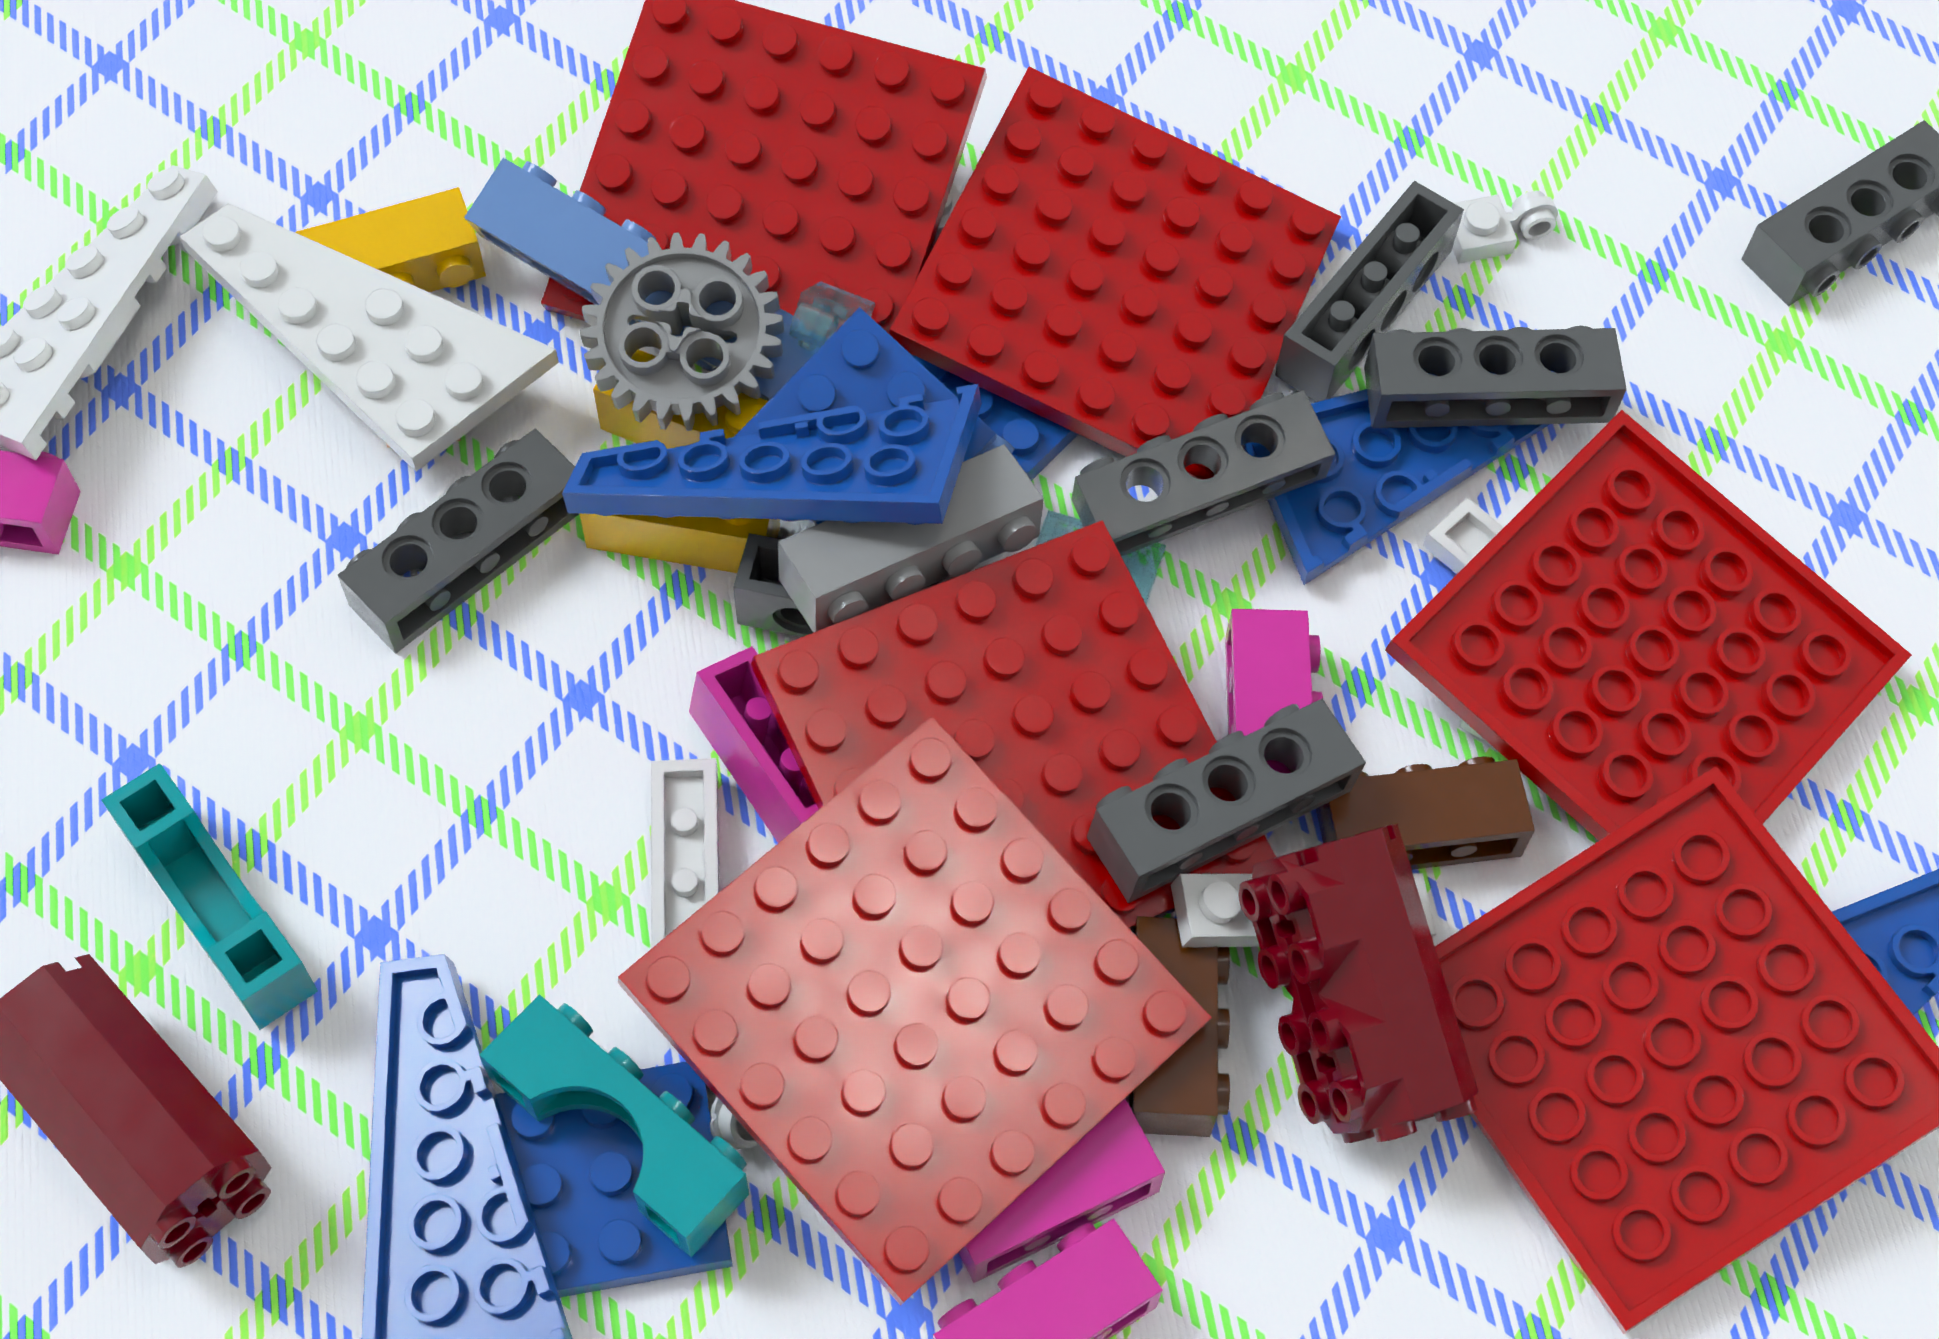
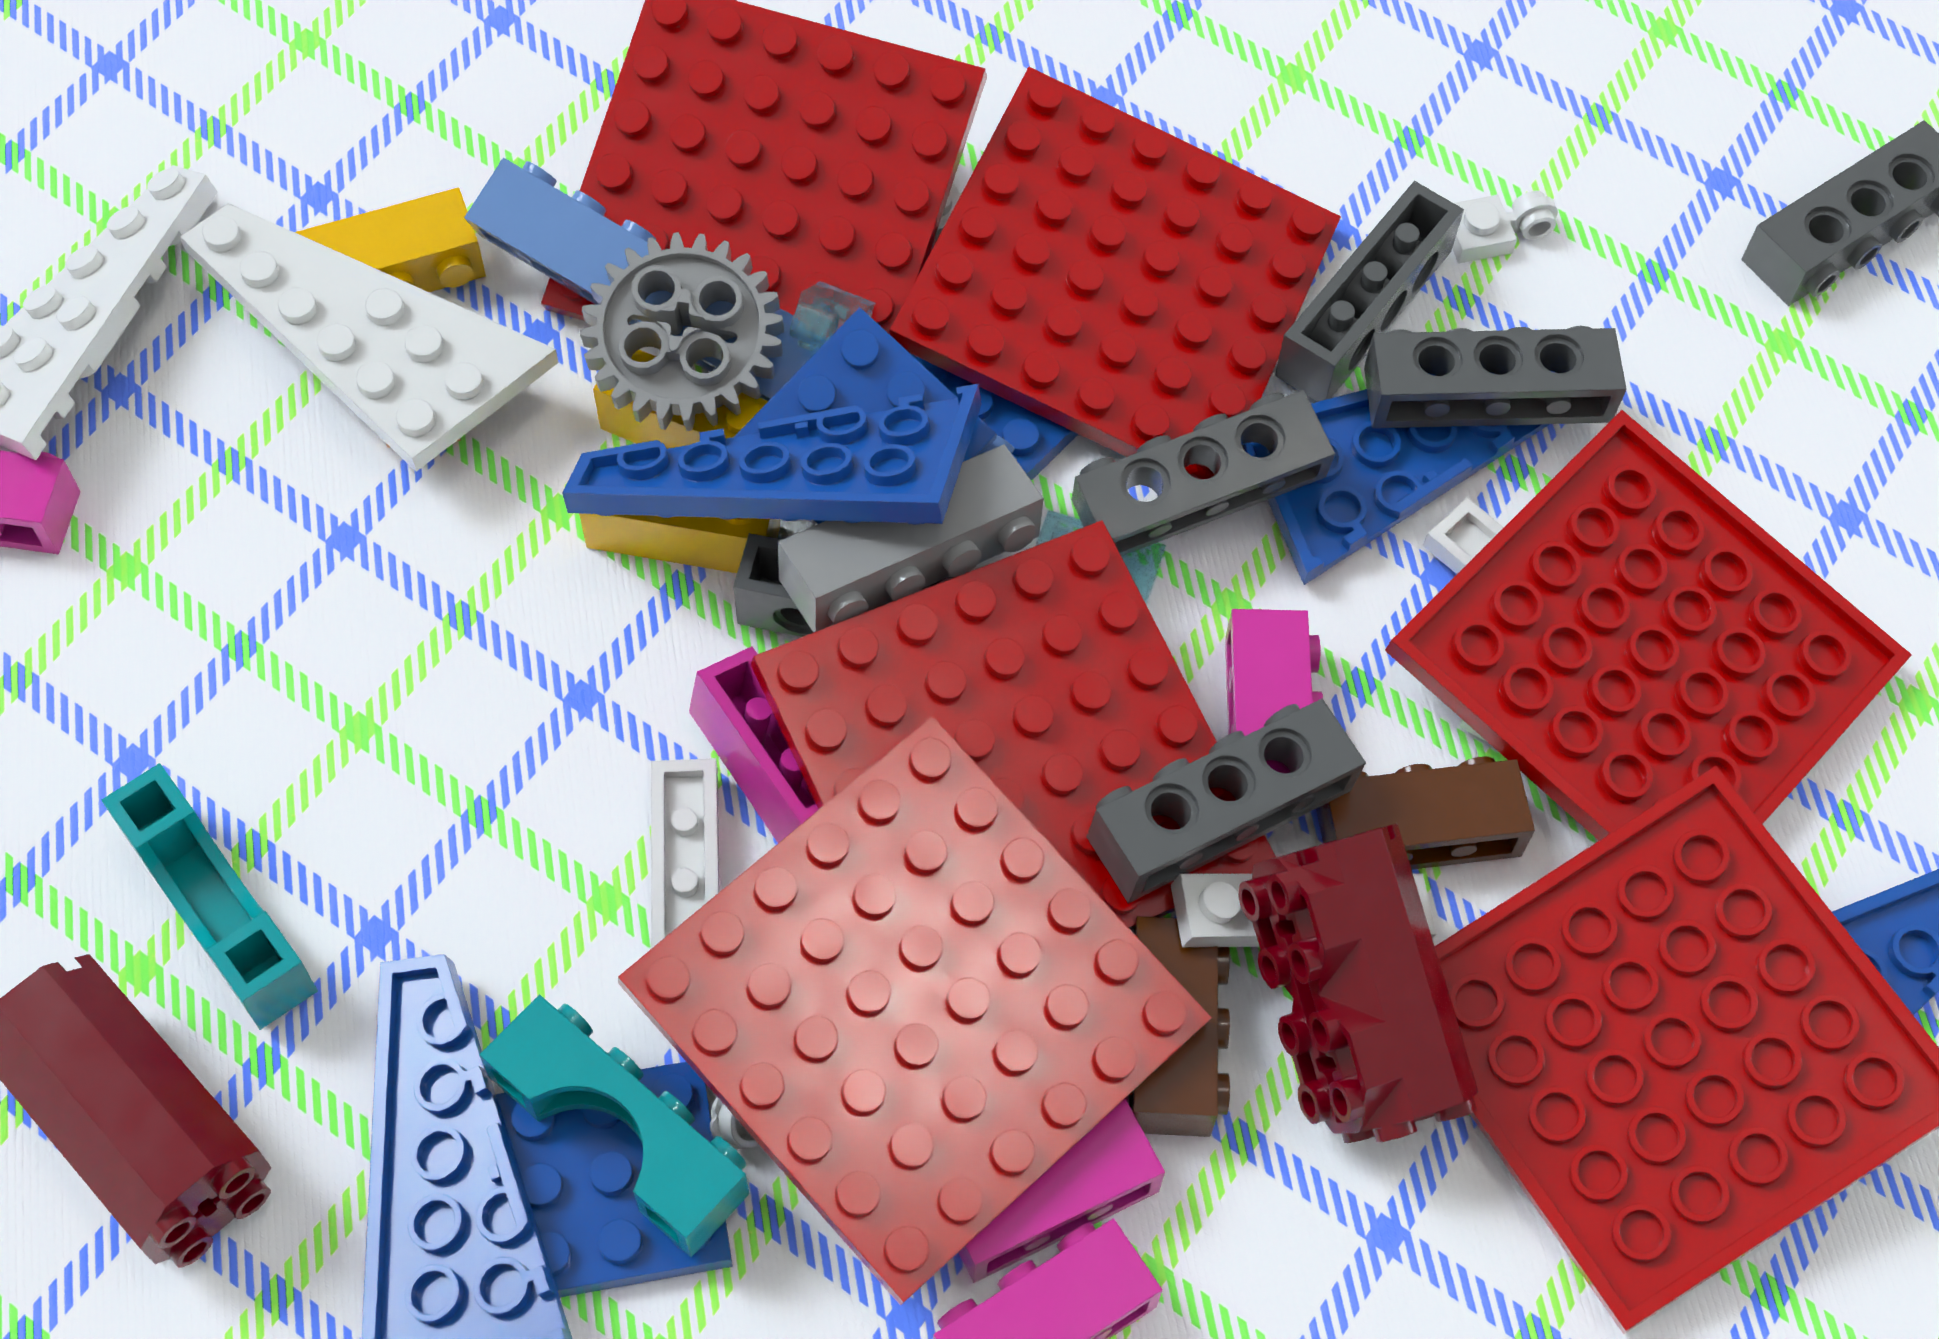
(458, 568): dark grey brick -> none

